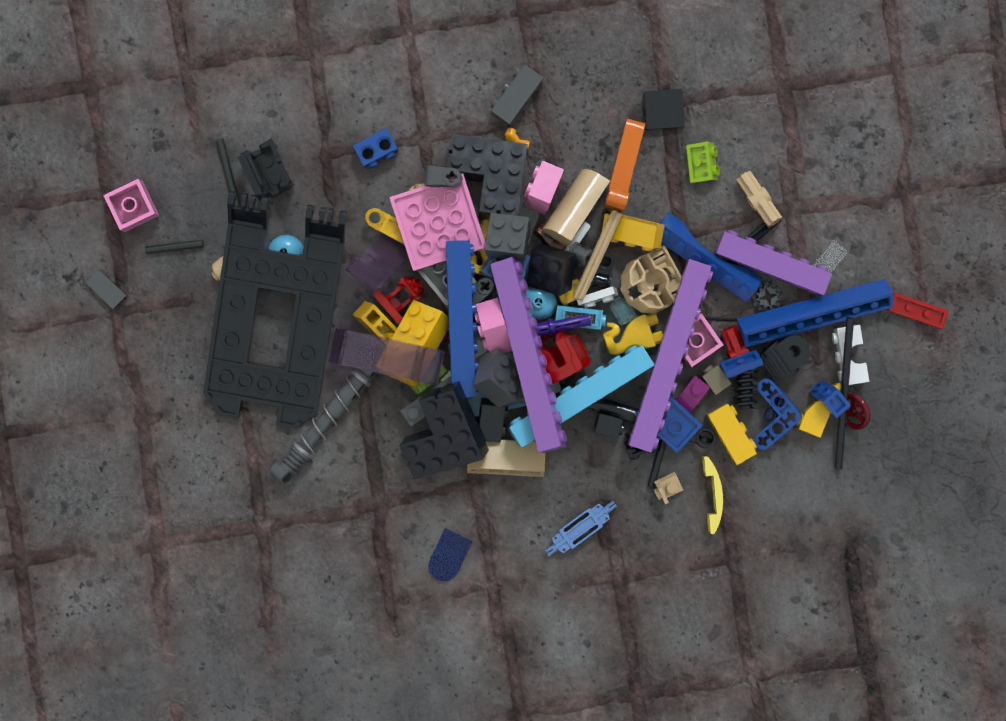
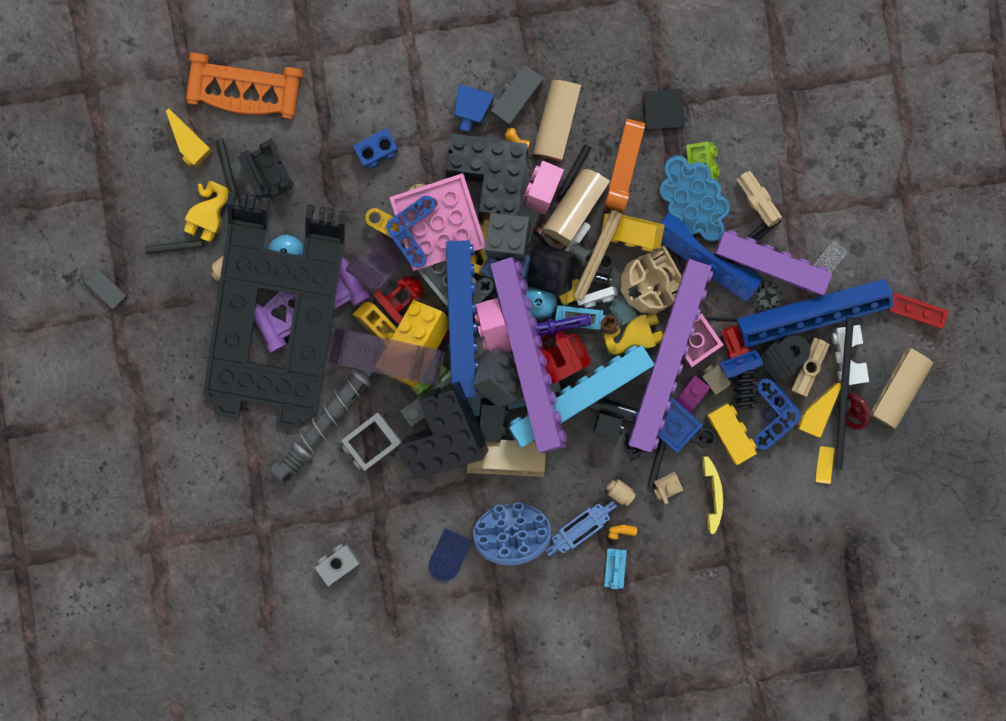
(131, 205): bright pink brick -> none
(189, 144): none -> yellow slope
(207, 213): none -> yellow hips
(276, 330): none -> medium lavender piece
(284, 85): none -> orange piece
(331, 574): none -> light grey brick
(388, 431): none -> light grey window
(404, 232): none -> blue beam
(439, 177): dark grey piece -> none
(471, 106): none -> blue torso
(512, 534): none -> medium blue bracket
(556, 120): none -> tan brick
(574, 170): none -> black bar
(615, 324): none -> reddish brown bush
(615, 568): none -> medium azure hinge
(620, 492): none -> tan brick
(622, 529): none -> light orange arm
(694, 197): none -> dark azure plate
(805, 379): none -> tan piece
(825, 464): none -> yellow sticker
(830, 397): blue bracket -> none
(901, 388): none -> tan brick

